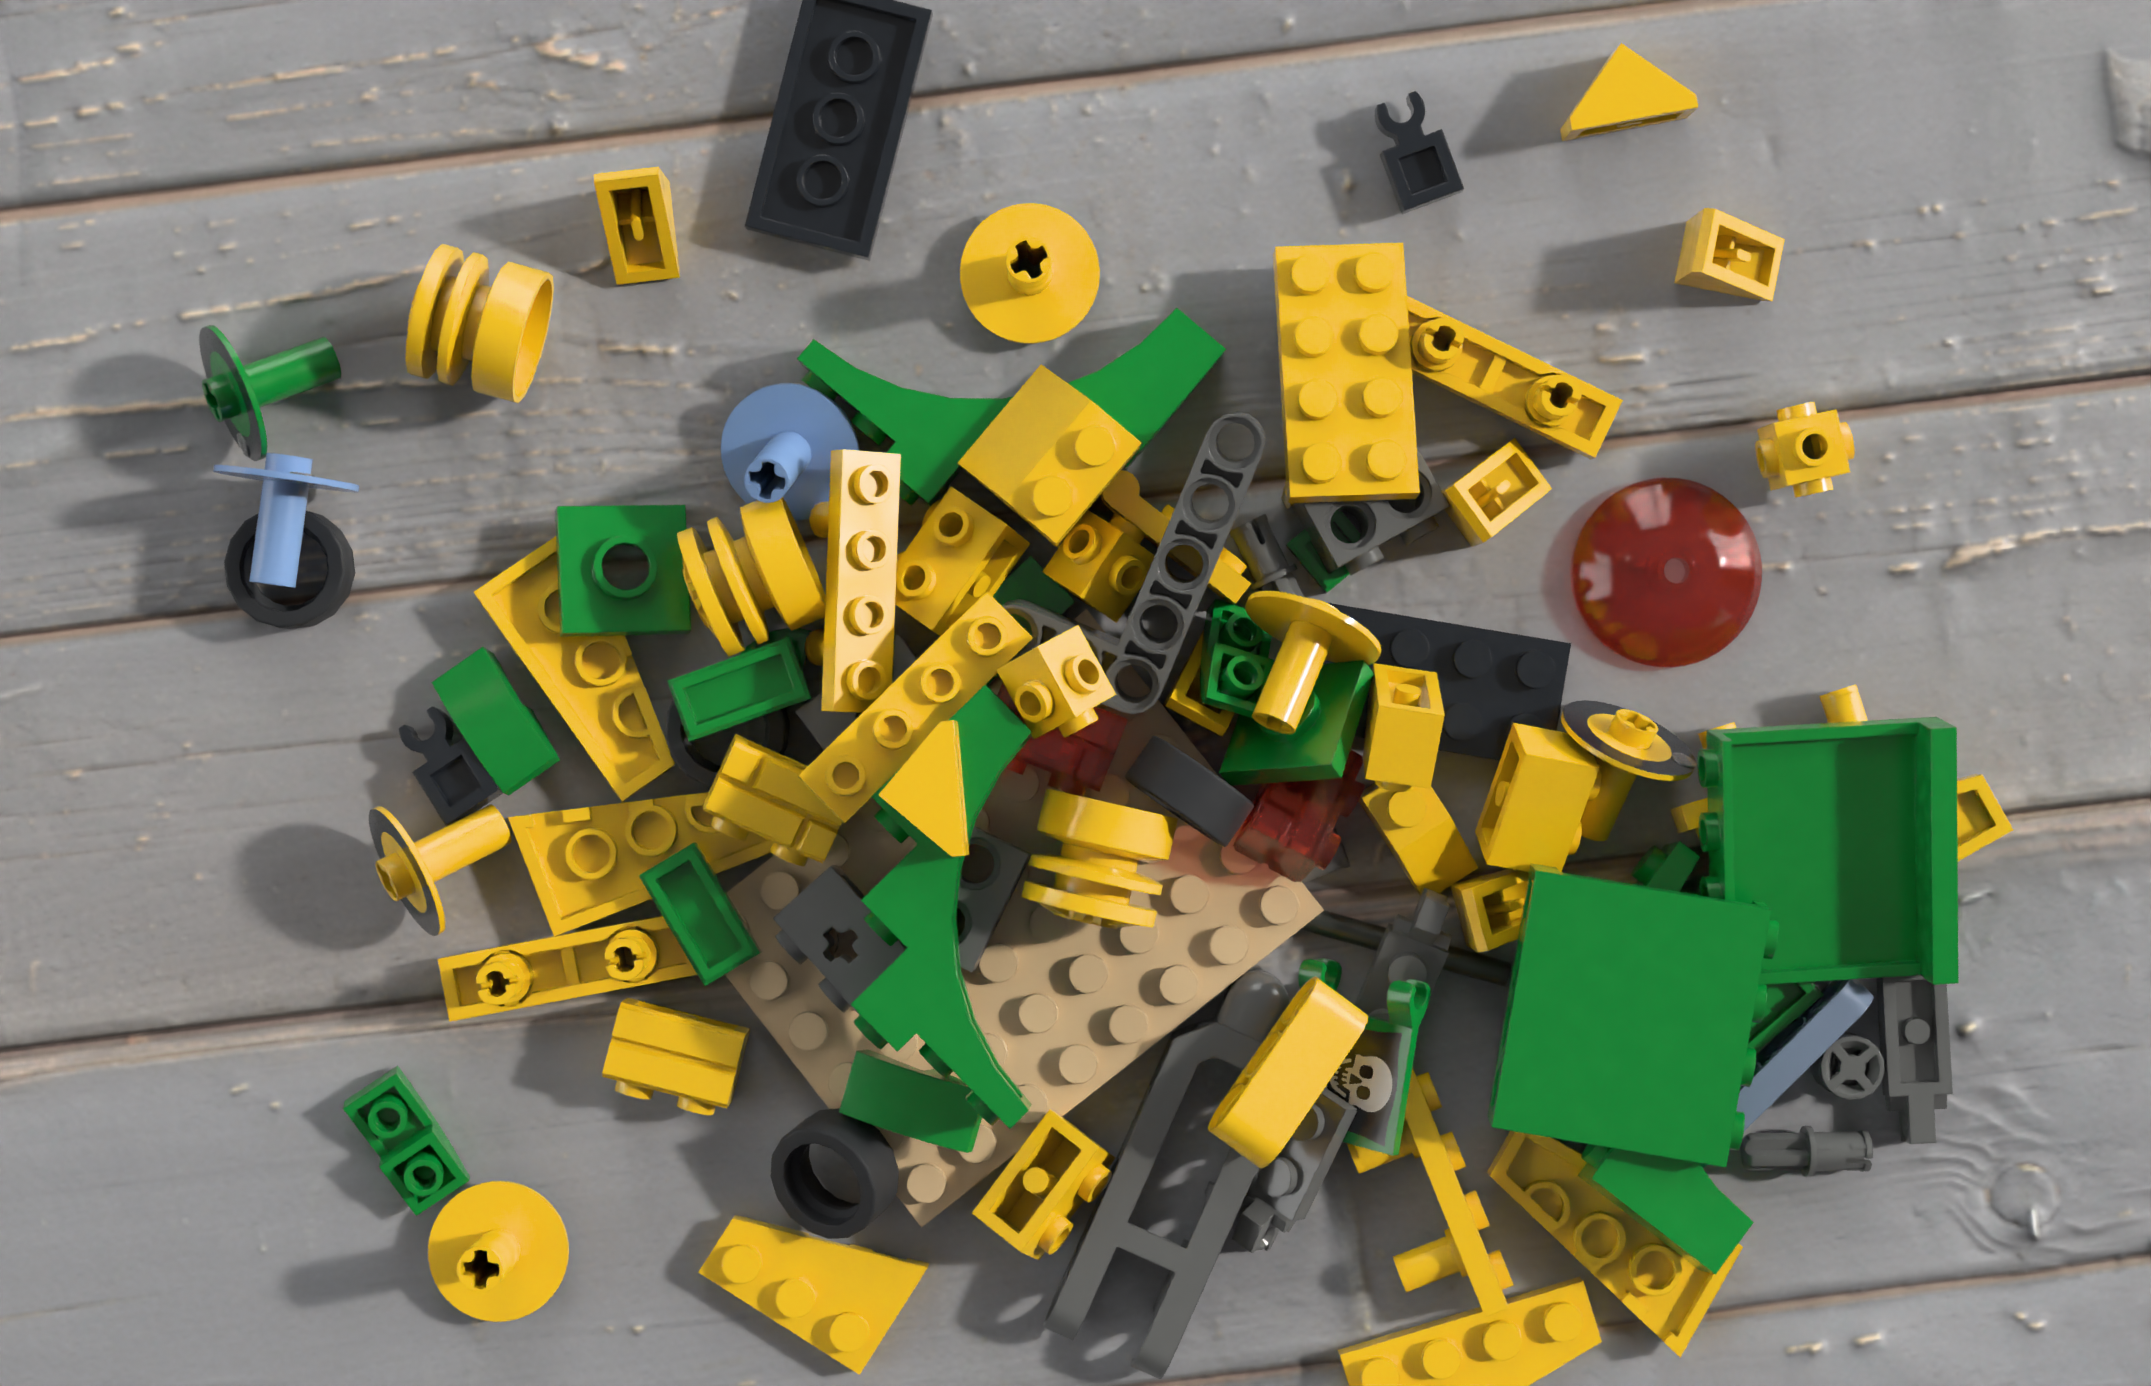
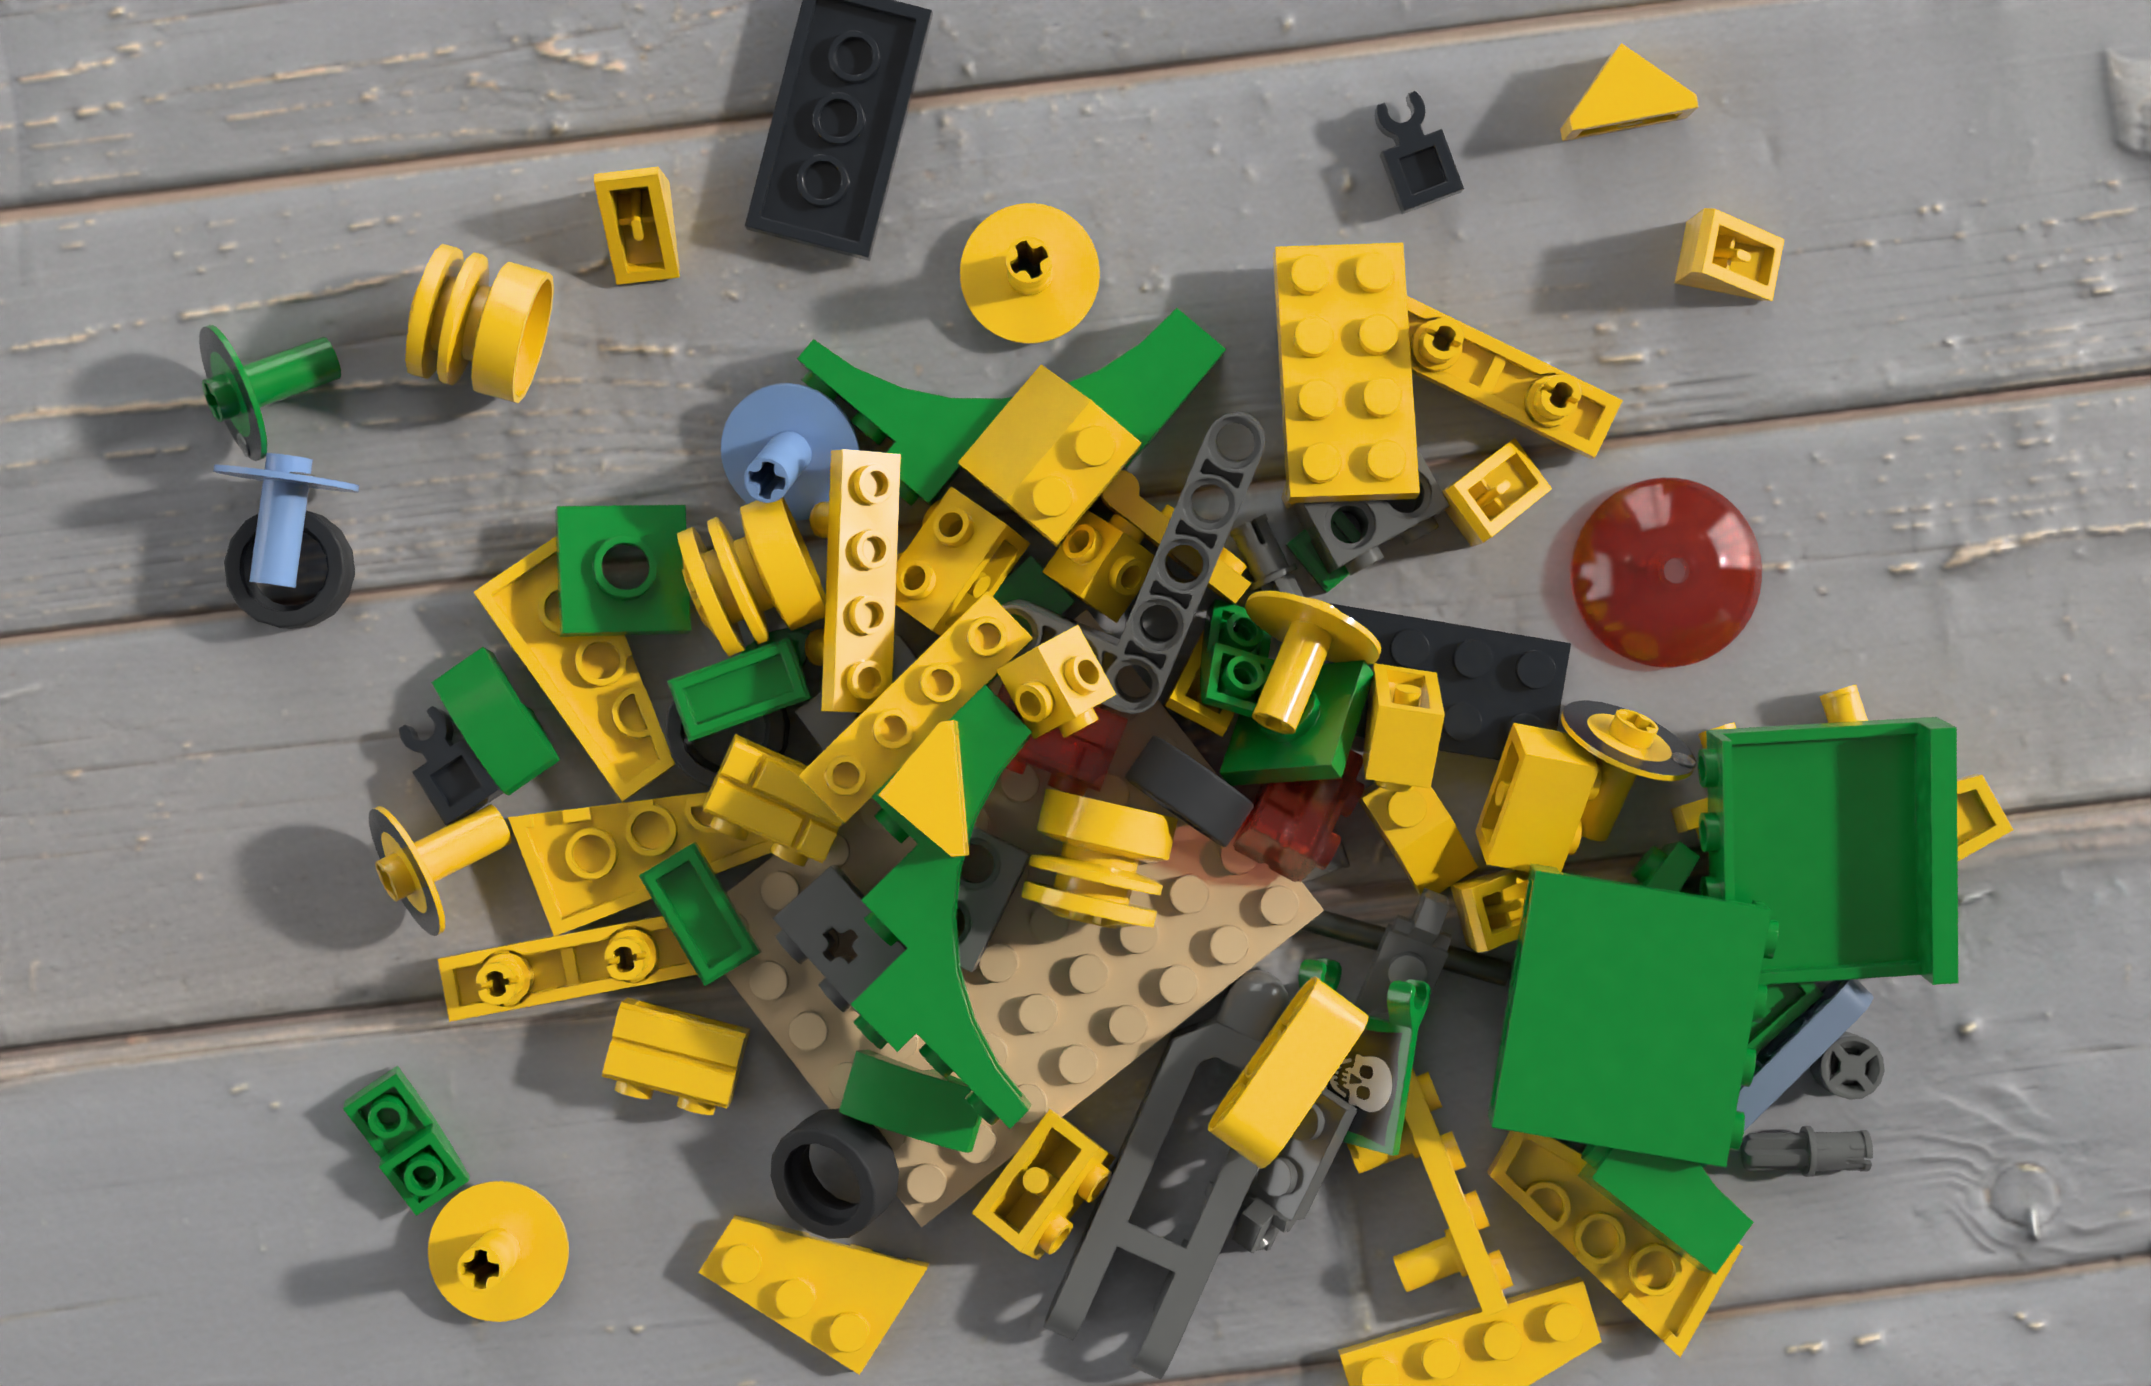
(1782, 456): yellow brick -> none
(1914, 1052): dark grey hinge -> none

